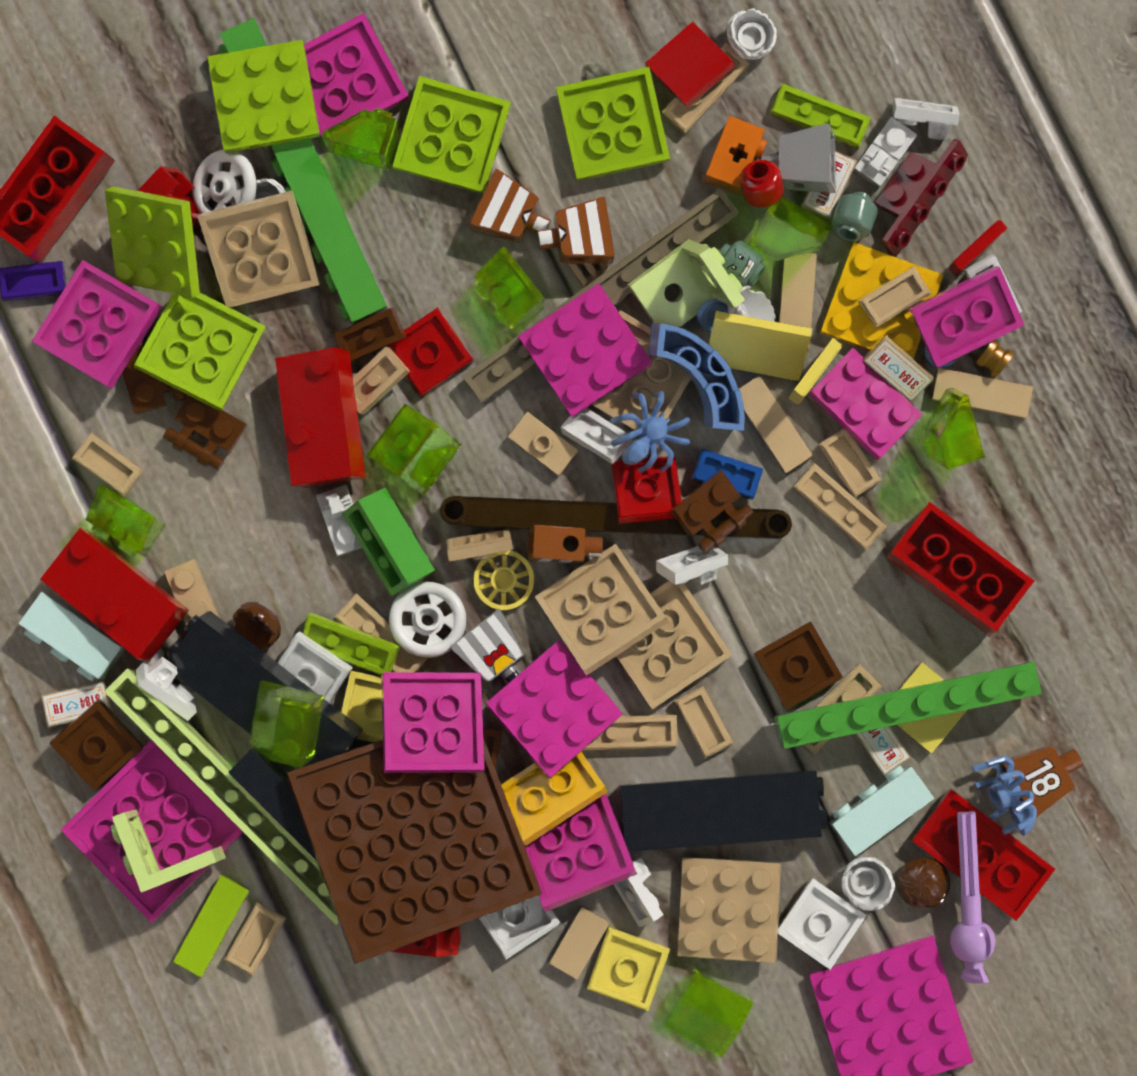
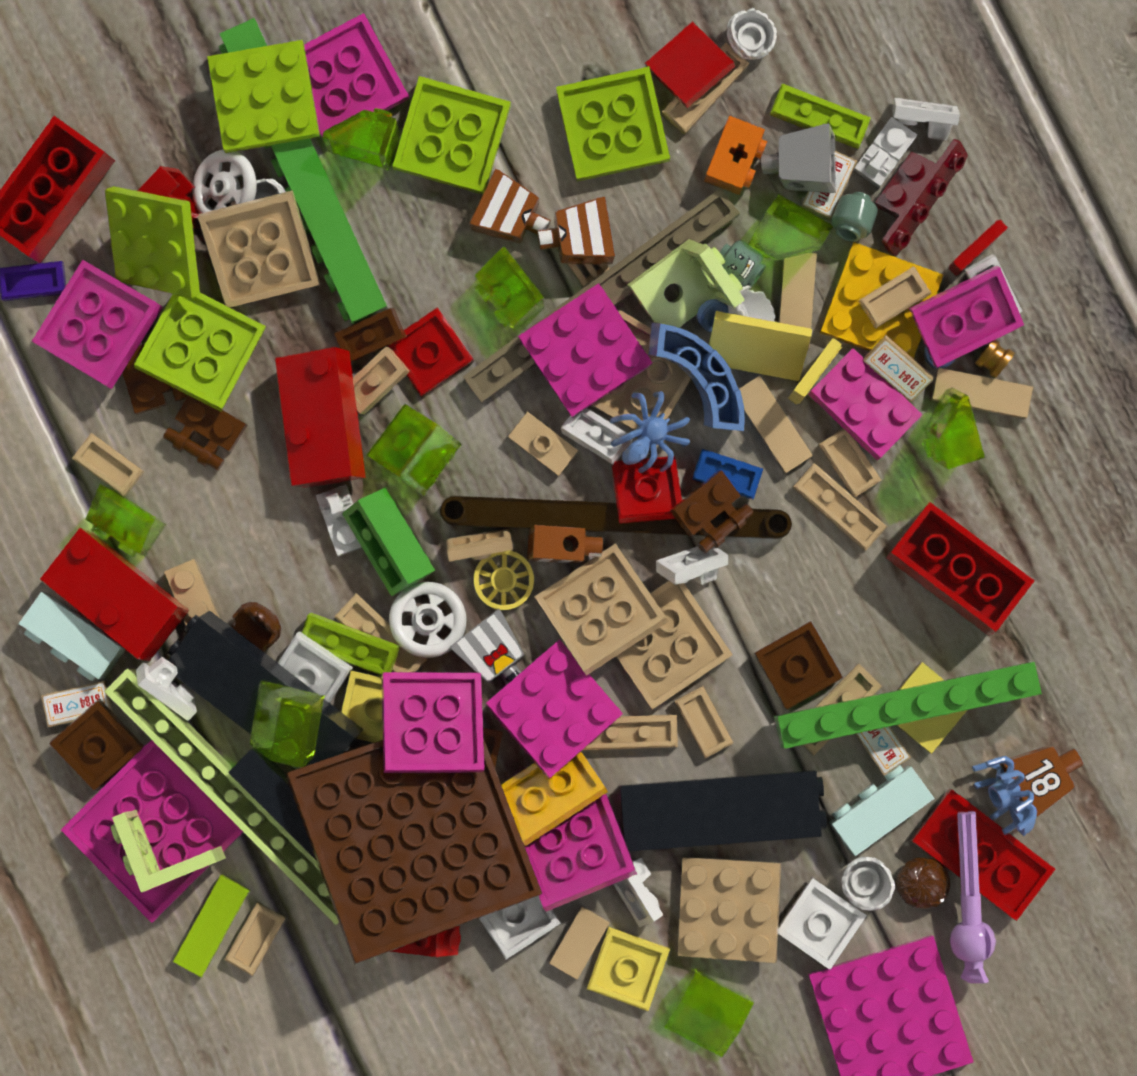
(761, 183): red head -> none

